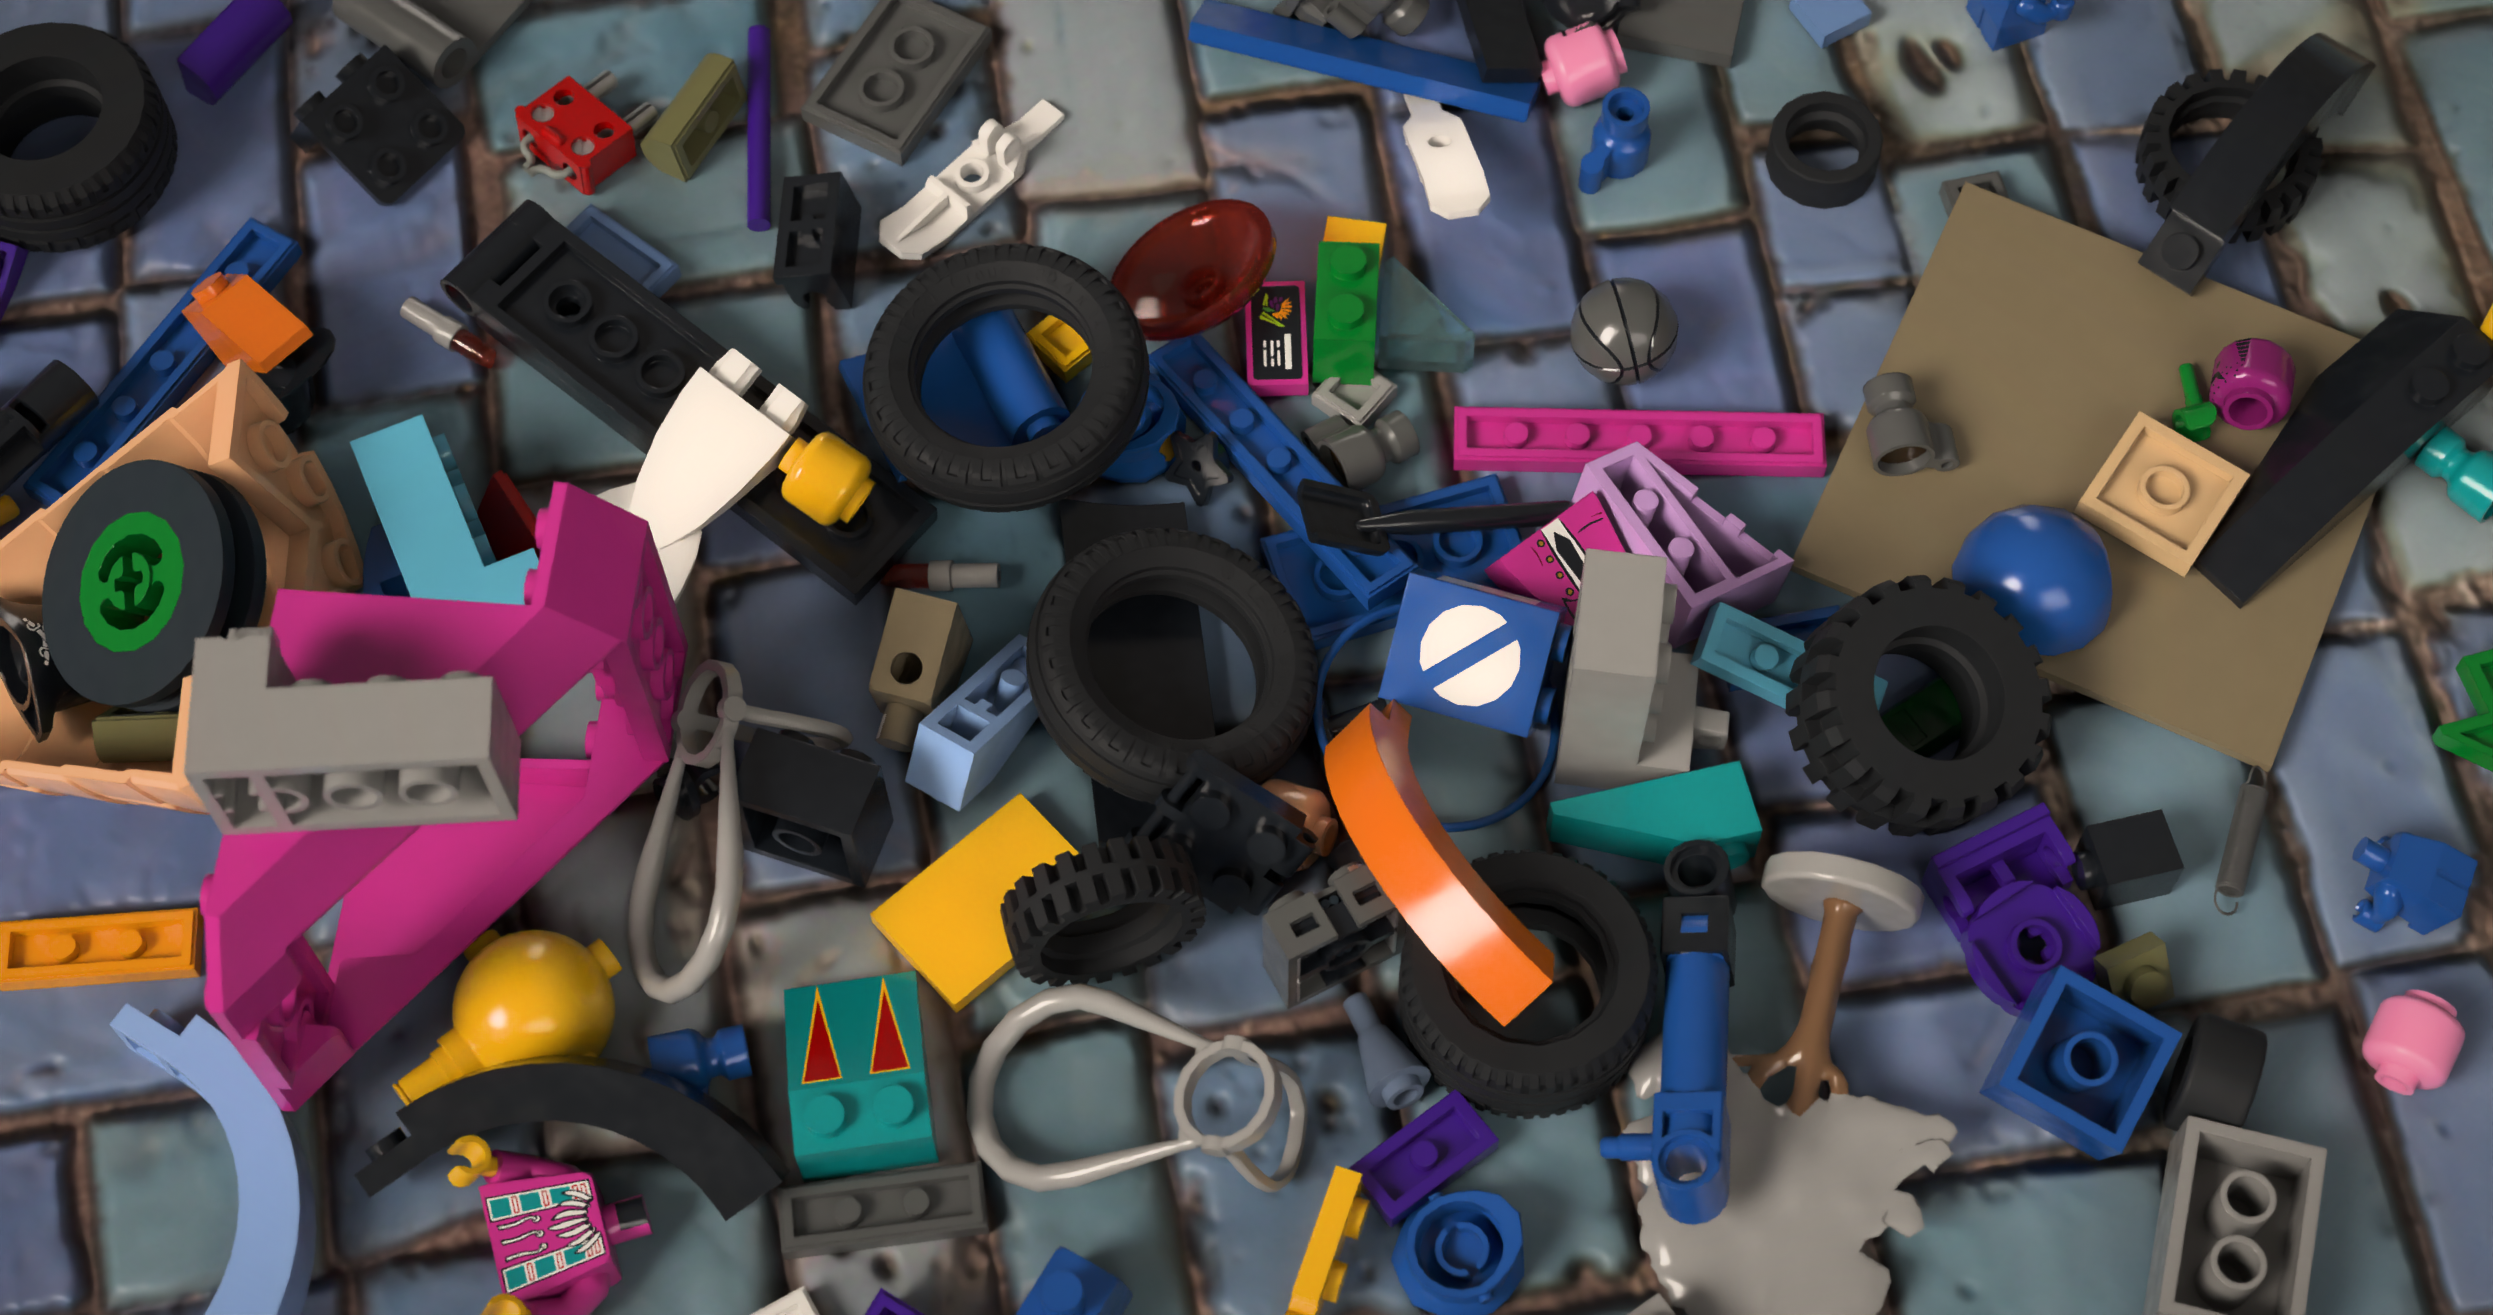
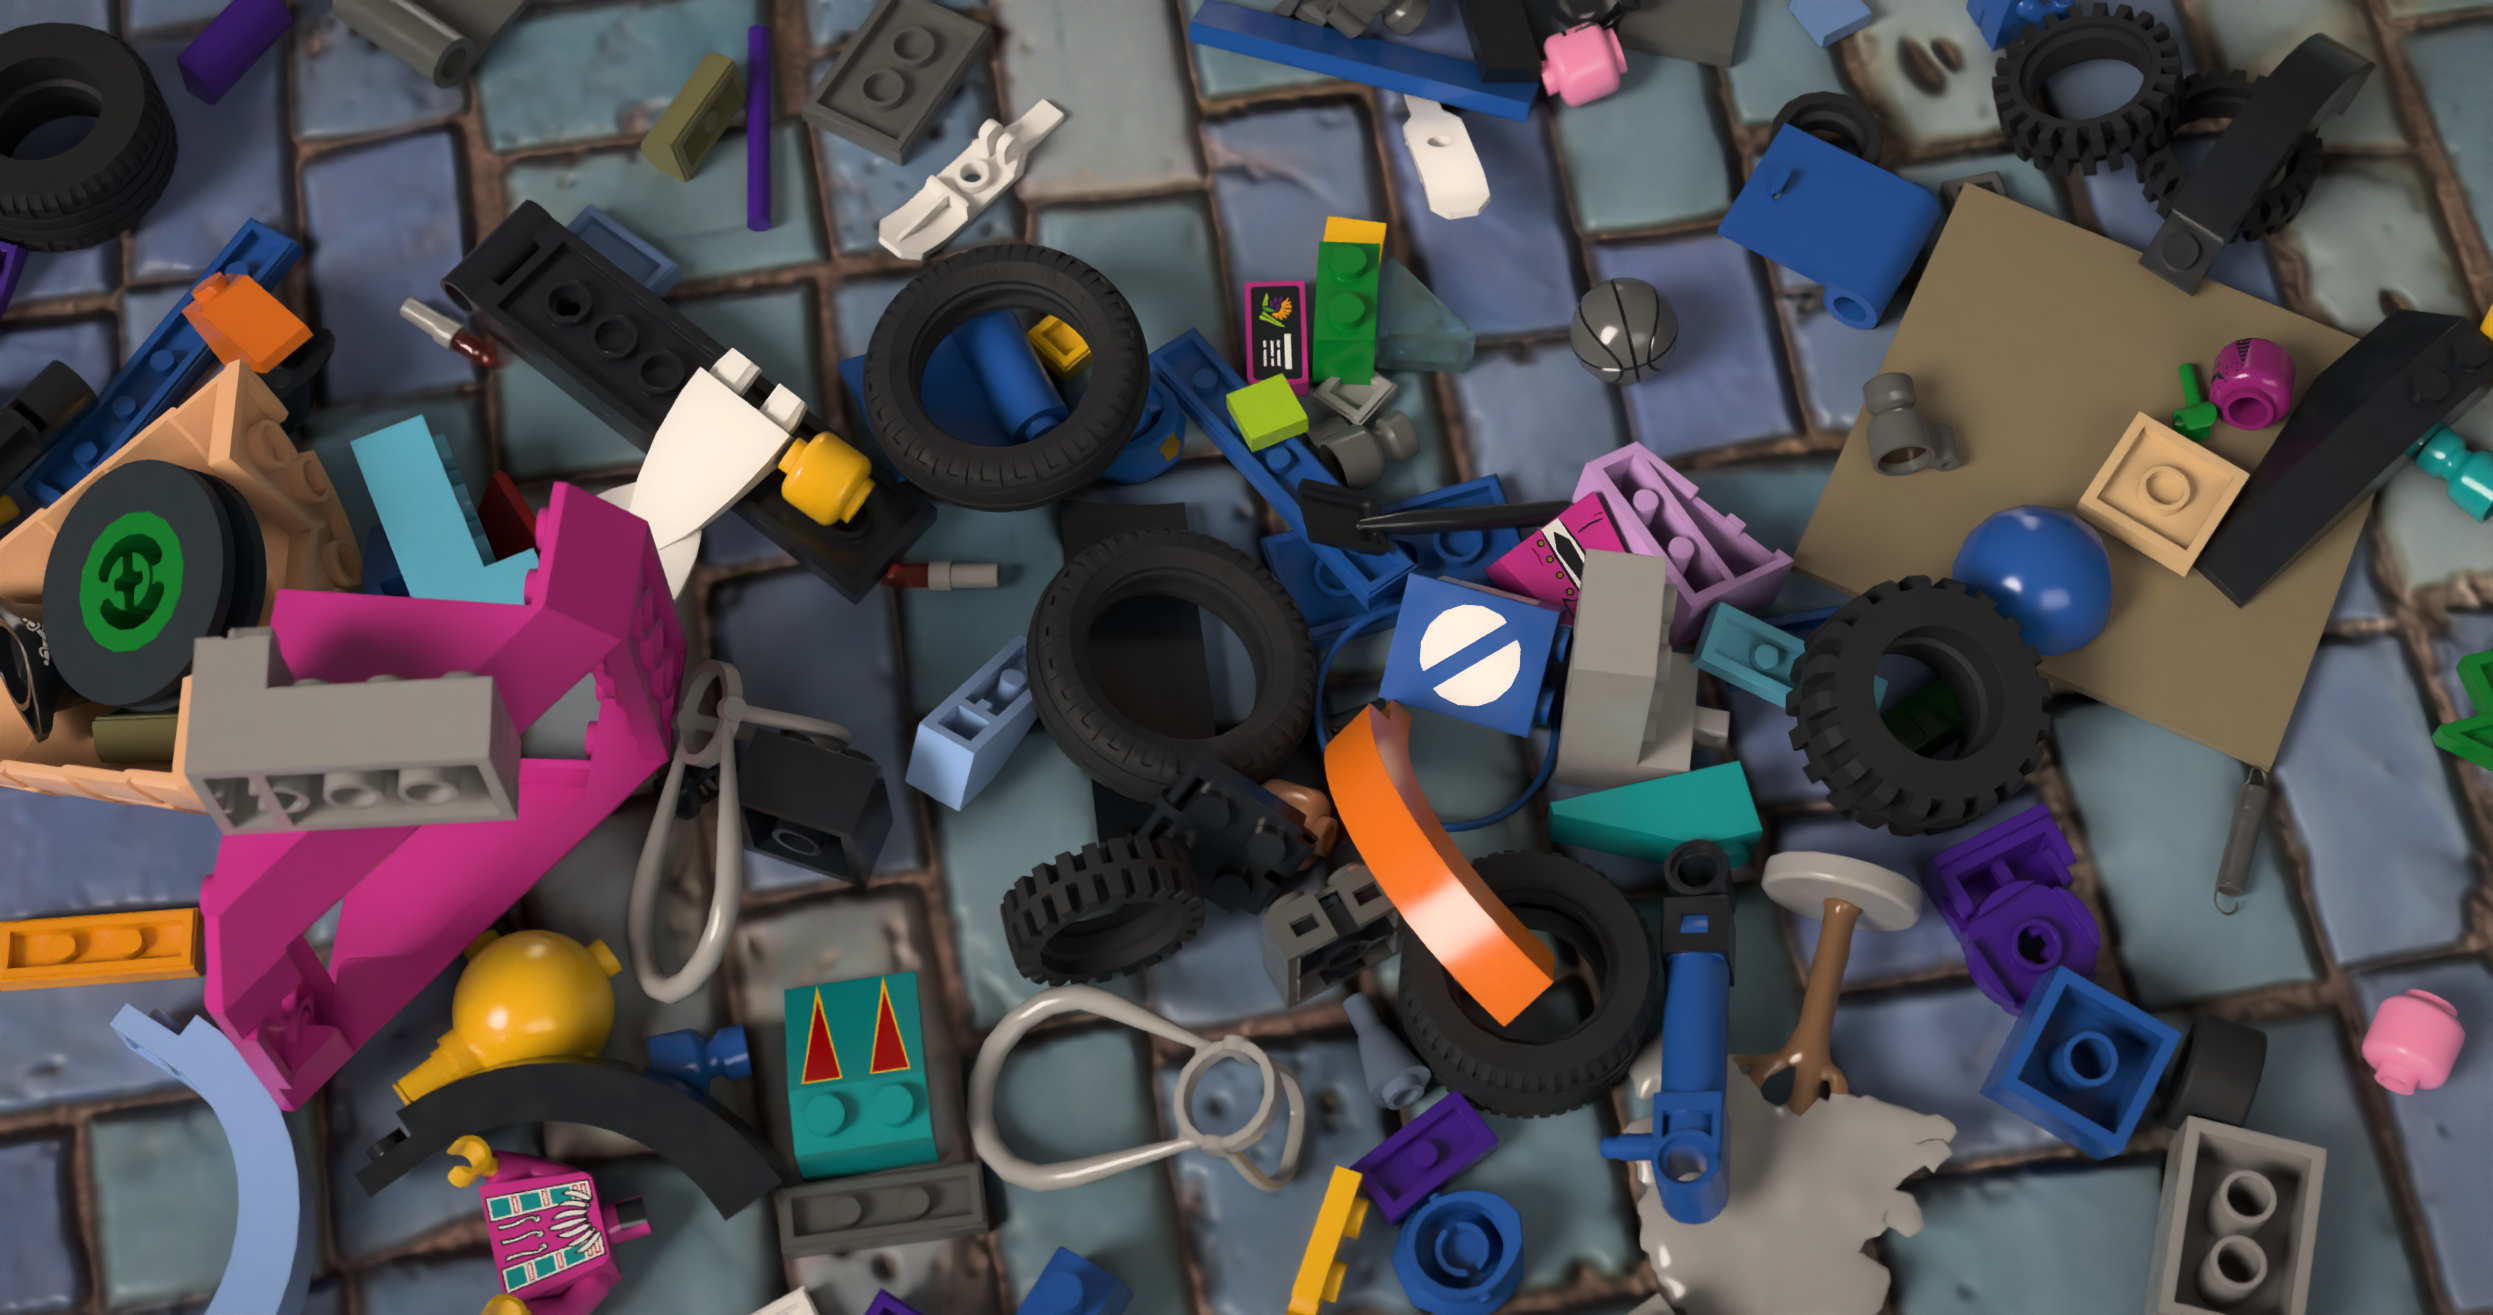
(379, 125): black bracket -> none
(579, 133): red piece -> none
(818, 239): black hinge -> none
(916, 663): dark tan torso -> none
(950, 912): yellow tile -> none
(1196, 268): clear red dish -> none
(1213, 463): black plate -> none
(1267, 412): none -> lime tile
(1618, 140): blue piece -> none
(1685, 440): dark pink tile -> none
(1833, 222): none -> blue door
(2097, 138): none -> black tyre
(2127, 860): black brick -> none
(2137, 971): olive plate -> none
(2412, 879): blue piece -> none

